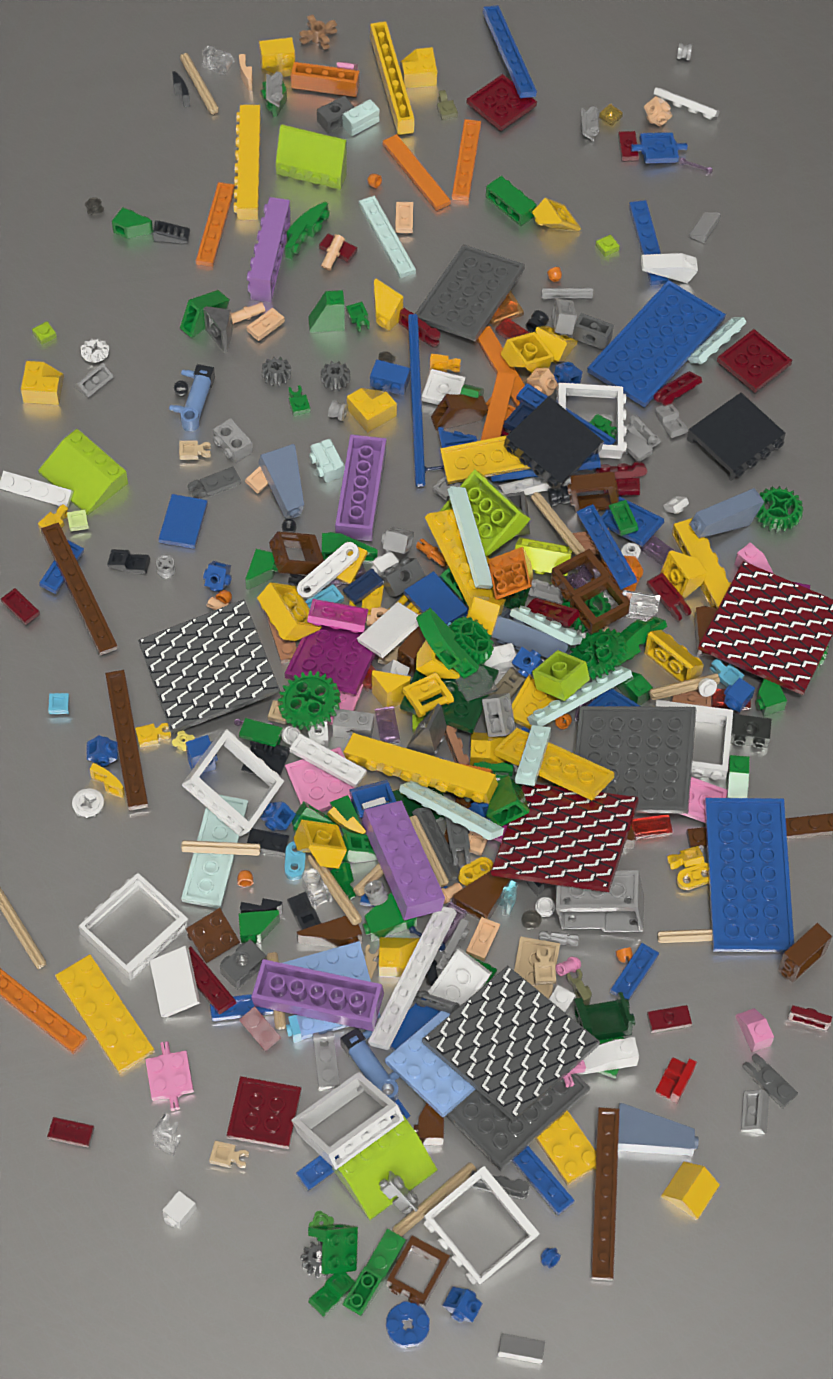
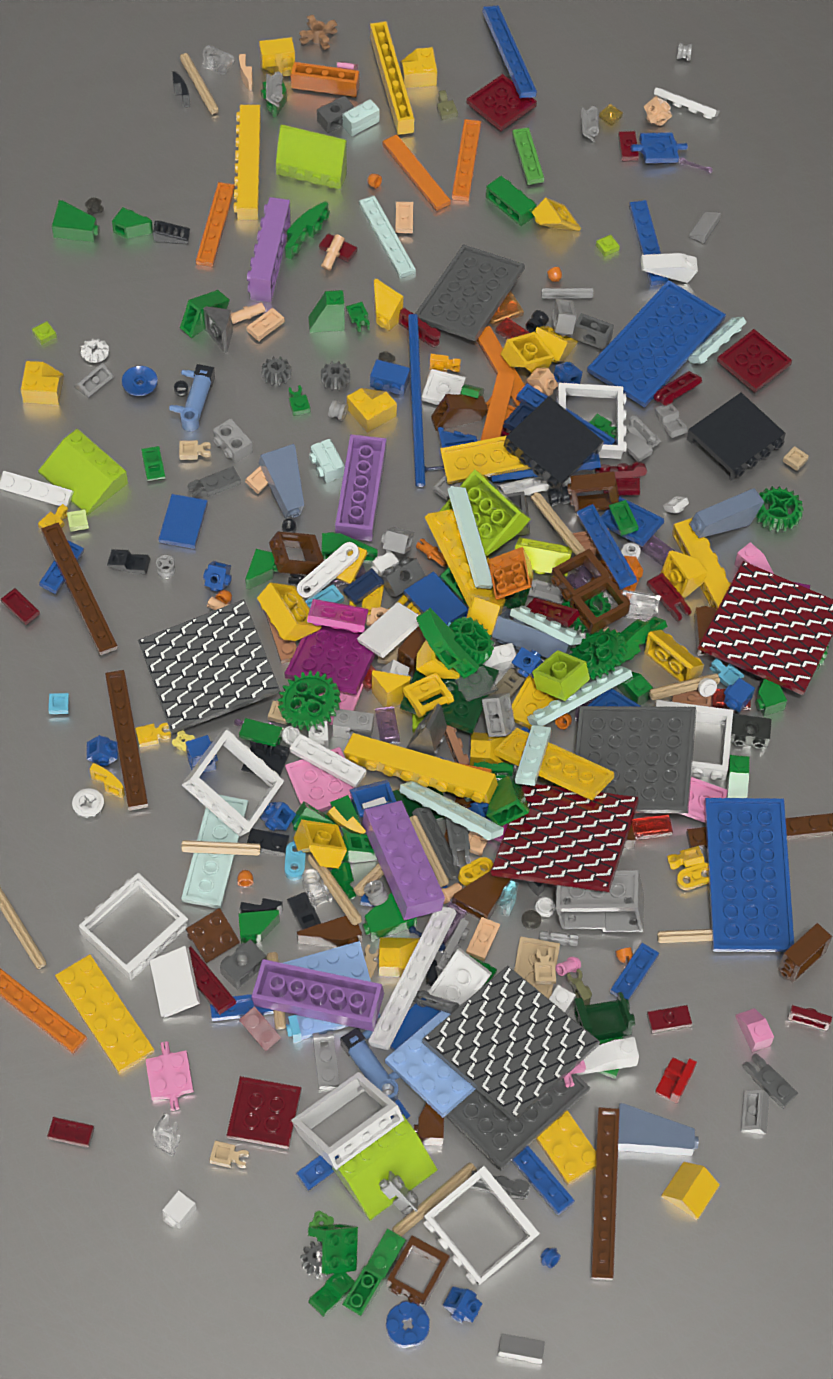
(74, 223): none -> green slope
(139, 380): none -> blue dish
(153, 463): none -> green slope
(528, 156): none -> bright green plate
(795, 458): none -> tan plate

